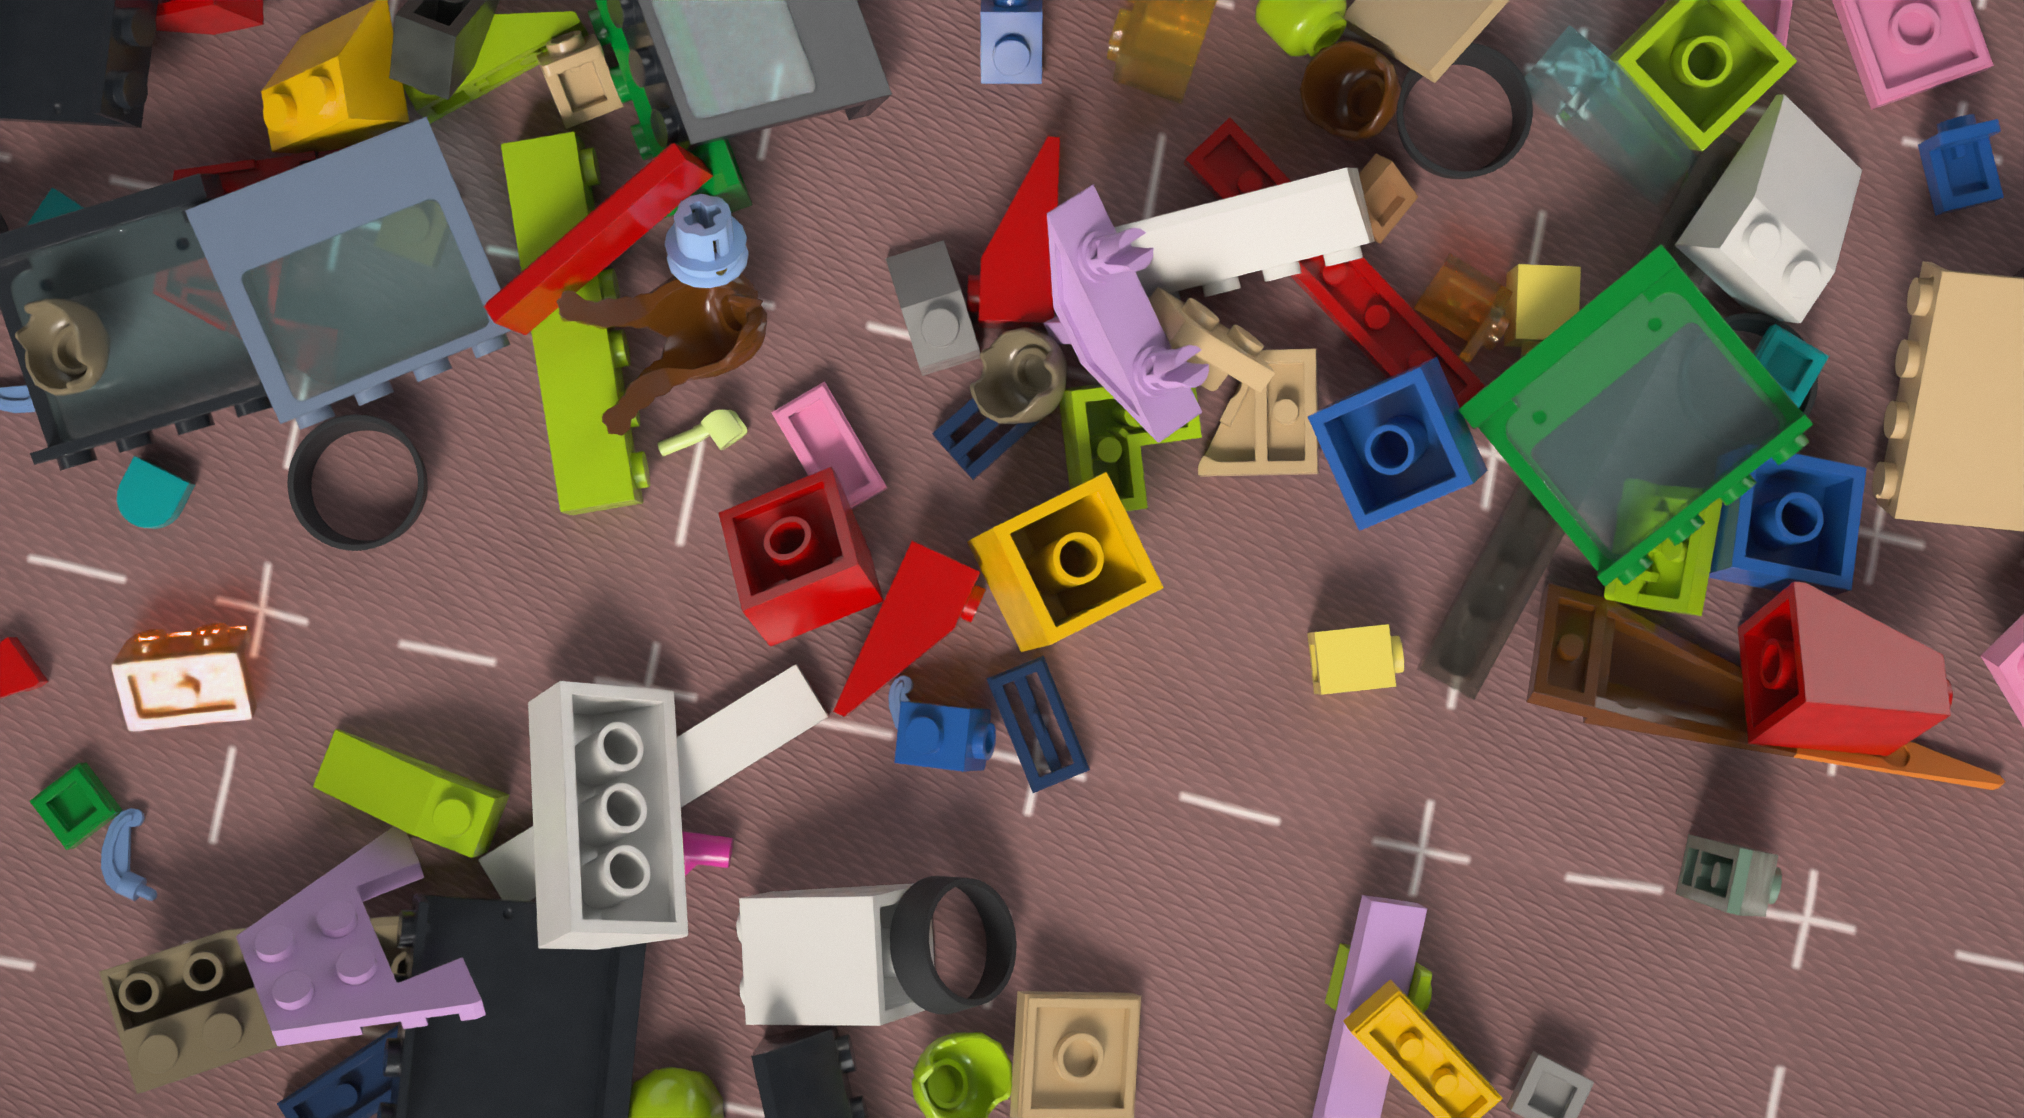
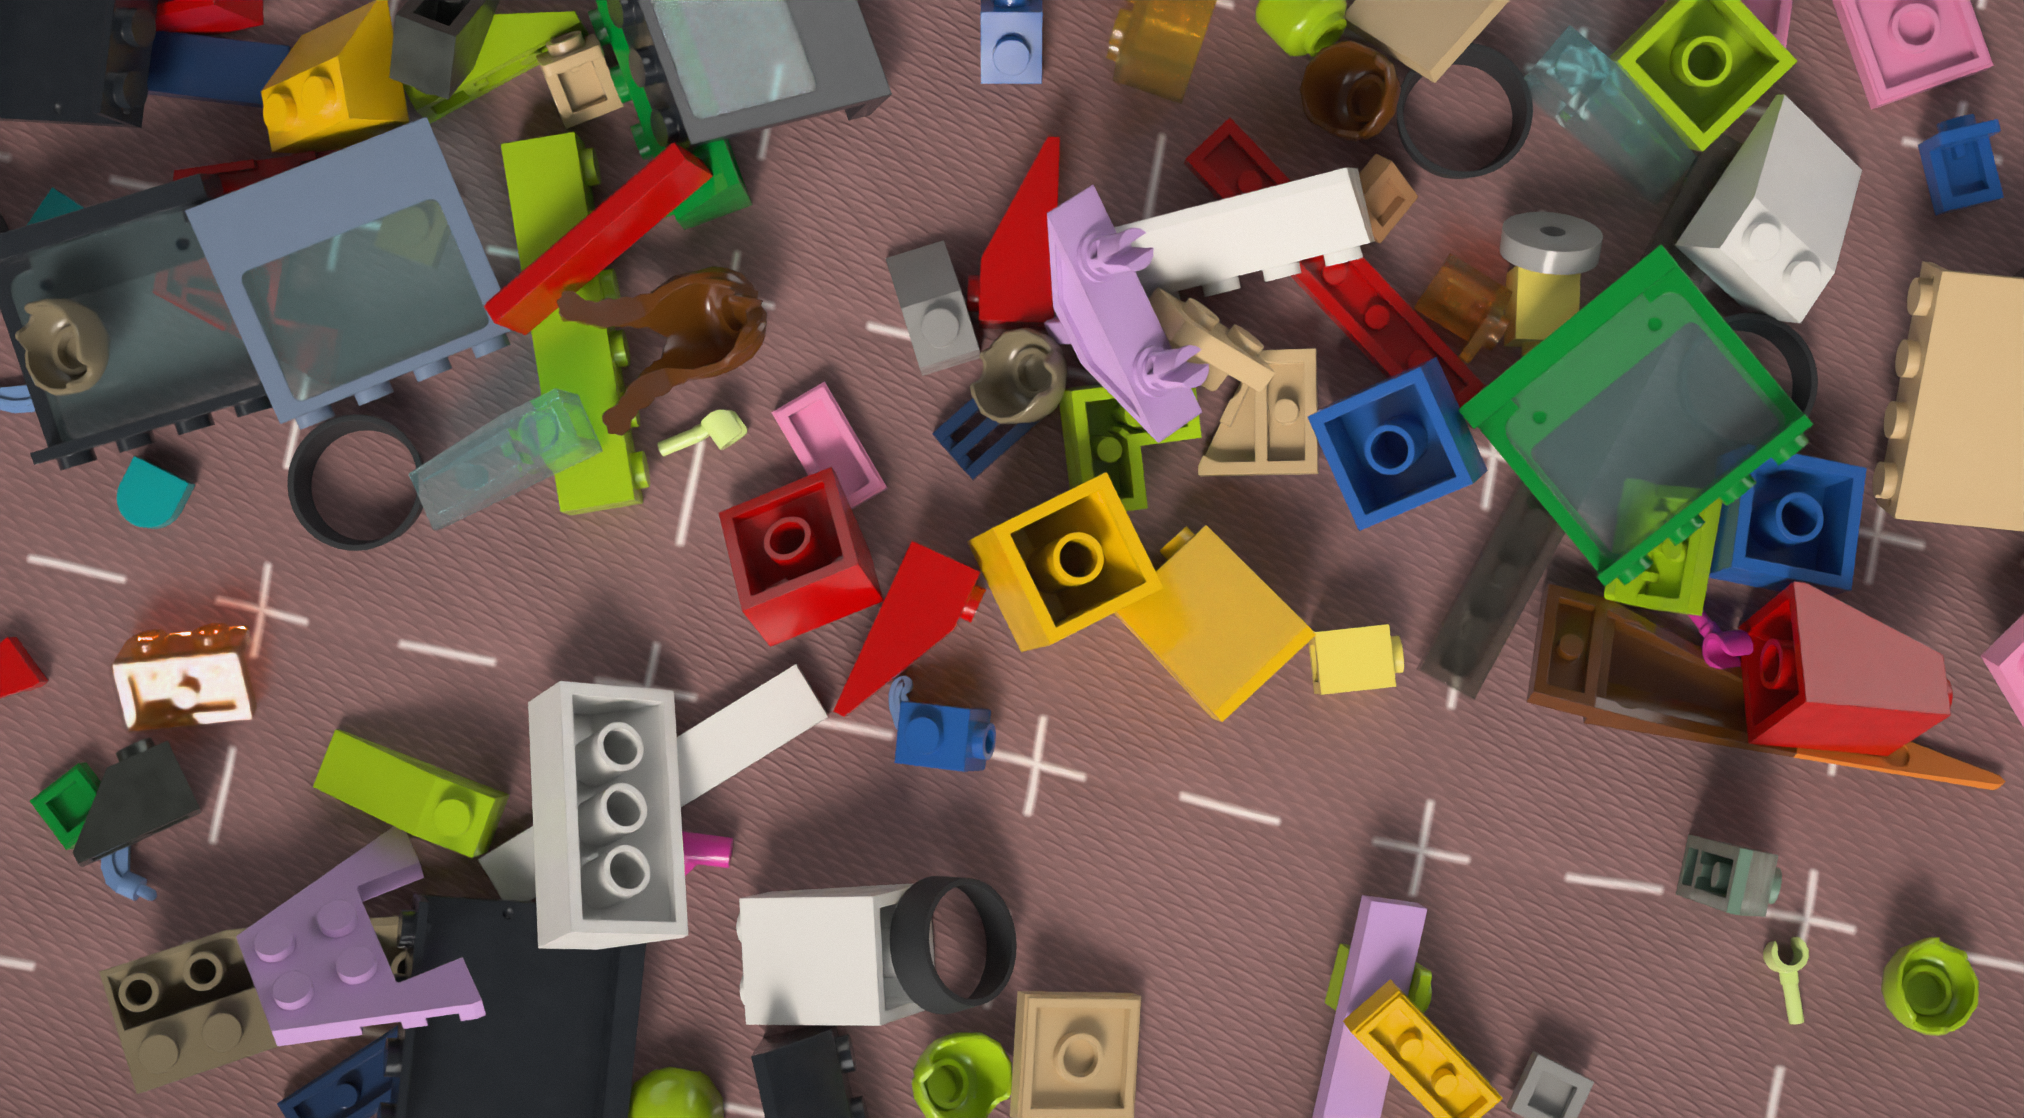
(135, 801): none -> pearl dark grey slope
(212, 68): none -> dark blue tile
(505, 457): none -> clear light blue slope
(692, 240): light blue piece -> none
(1057, 772): dark blue tile -> none
(1215, 623): none -> yellow slope
(1551, 243): none -> light grey piece
(1719, 647): none -> dark pink hand
(1789, 975): none -> yellowish green hand
(1790, 361): teal tile -> none
(1930, 987): none -> lime hair

